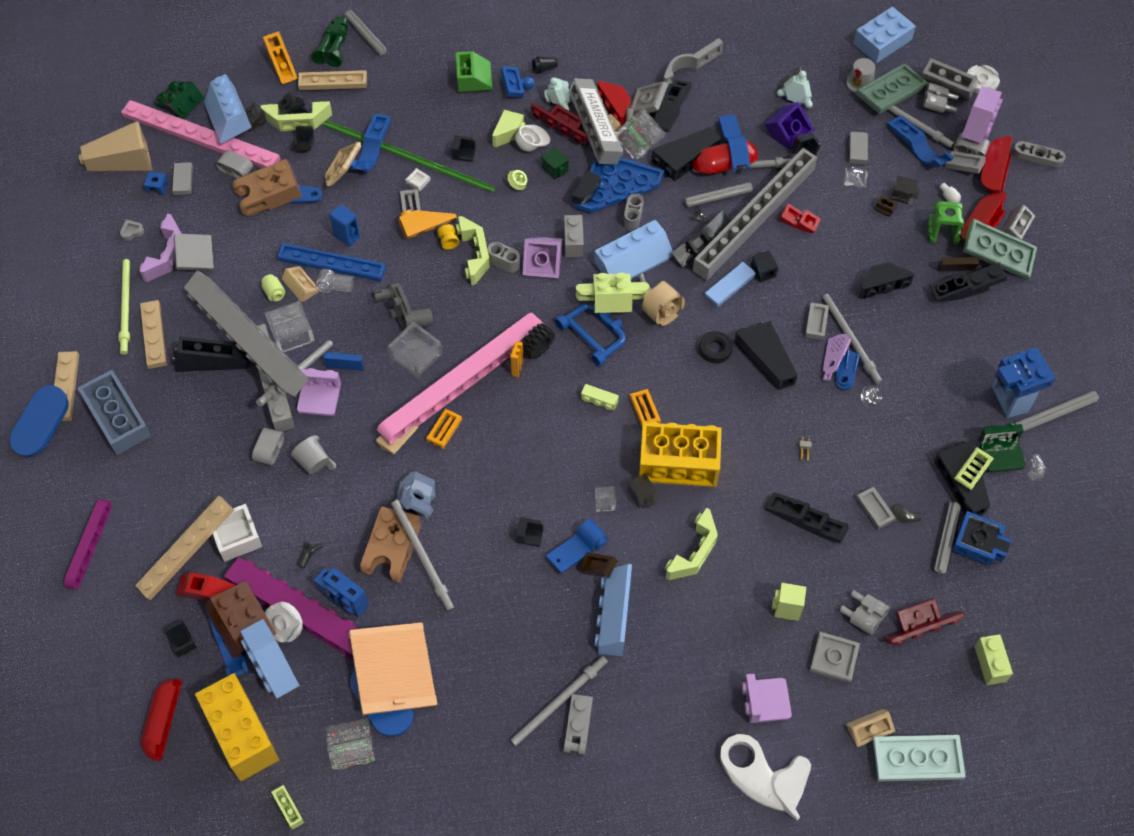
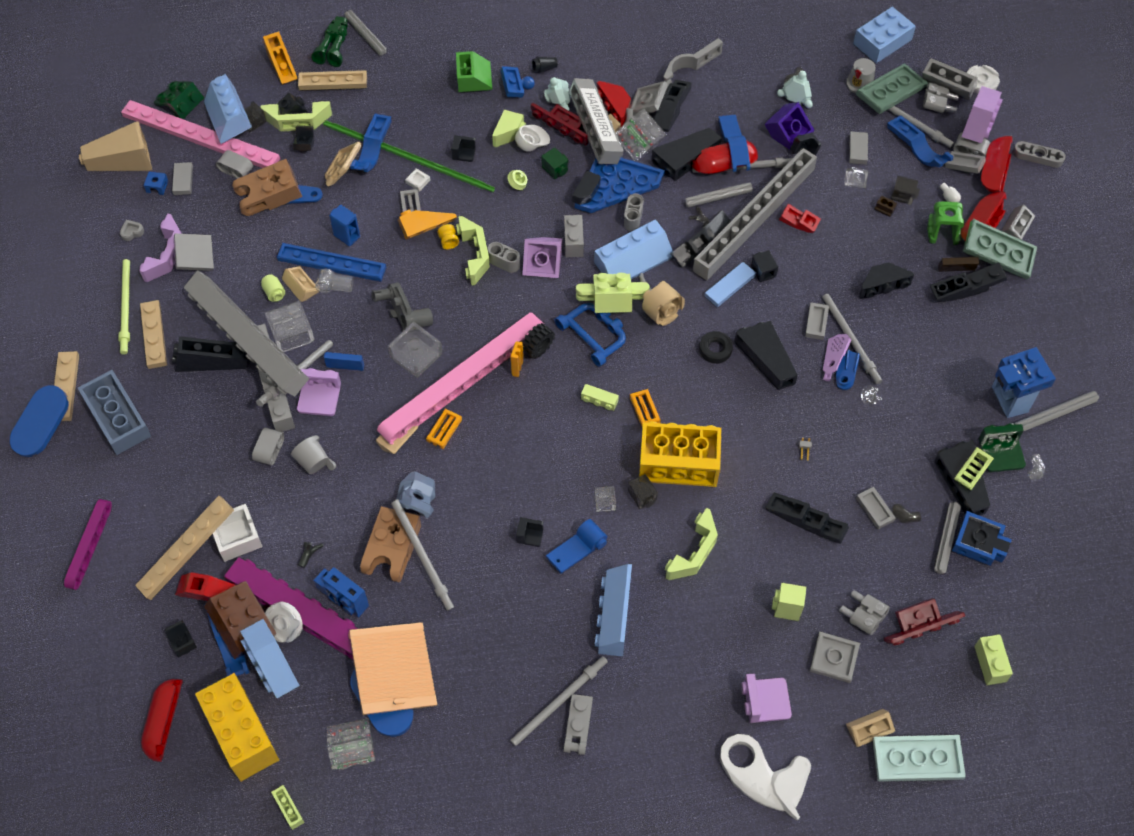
(597, 565): dark brown tile -> none

